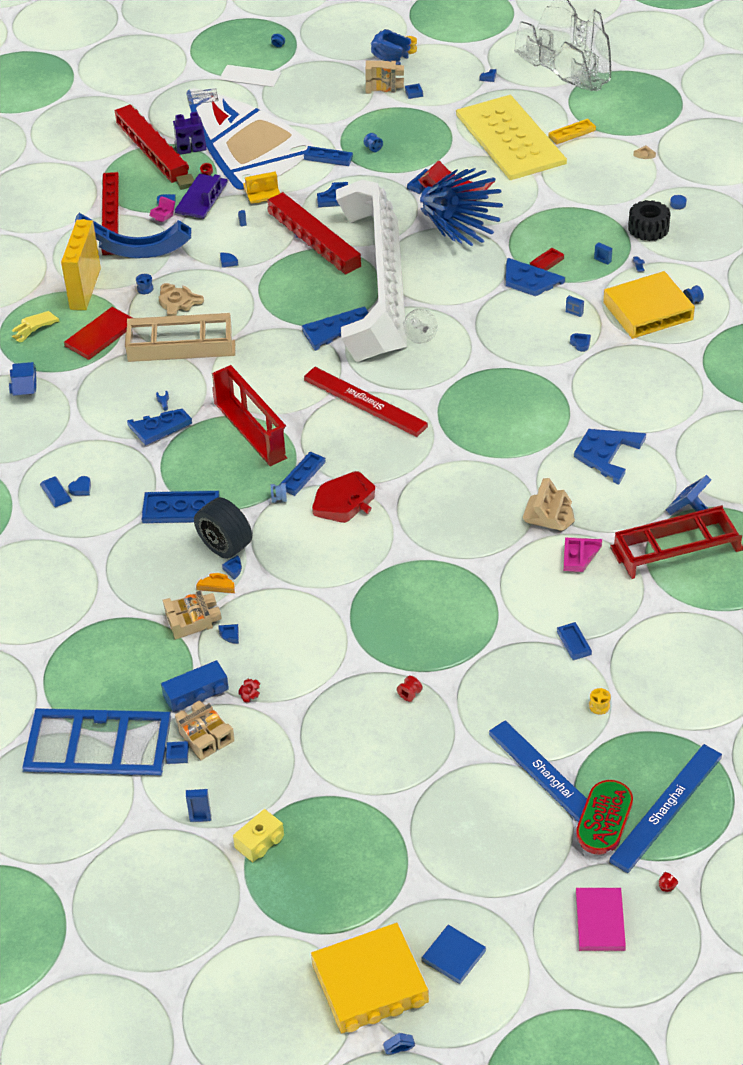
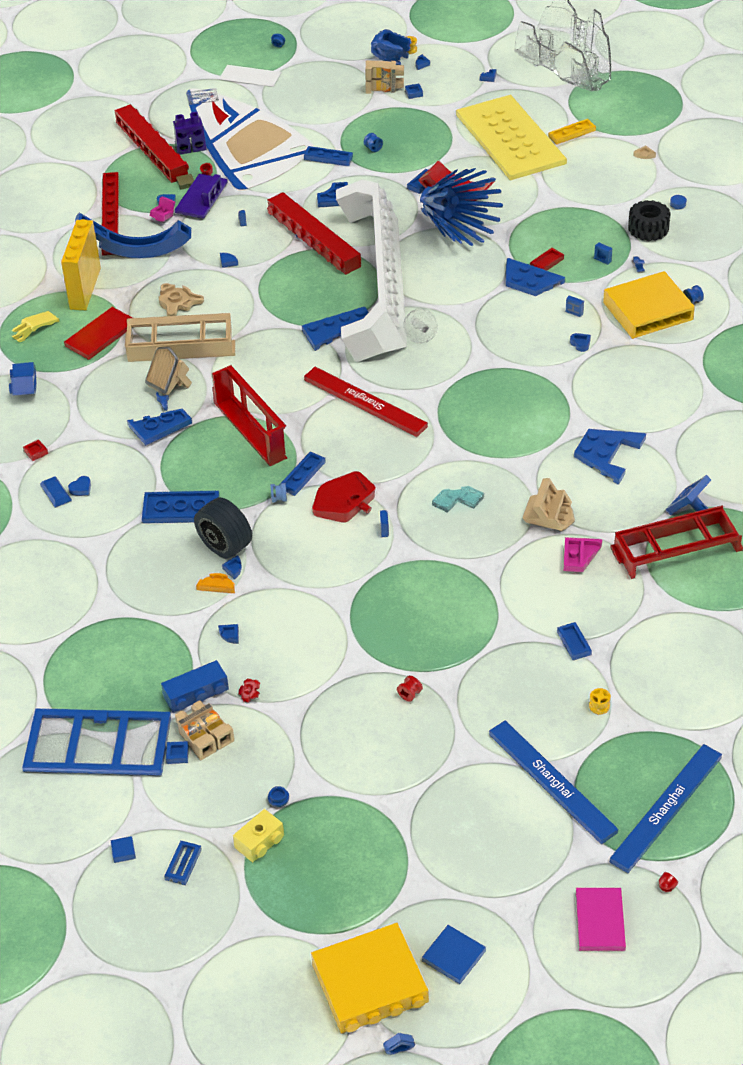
(35, 450): none -> red tile
(123, 849): none -> blue tile
(144, 284): blue wheel -> none
(167, 371): none -> tan piece
(177, 877): none -> blue tile
(191, 613): tan hips -> none
(198, 805): blue tile -> none
(261, 187): yellow bracket -> none
(278, 796): none -> blue plate
(384, 523): none -> blue tile
(422, 62): none -> blue tile
(466, 495): none -> clear light blue tile
(604, 817): tile -> none

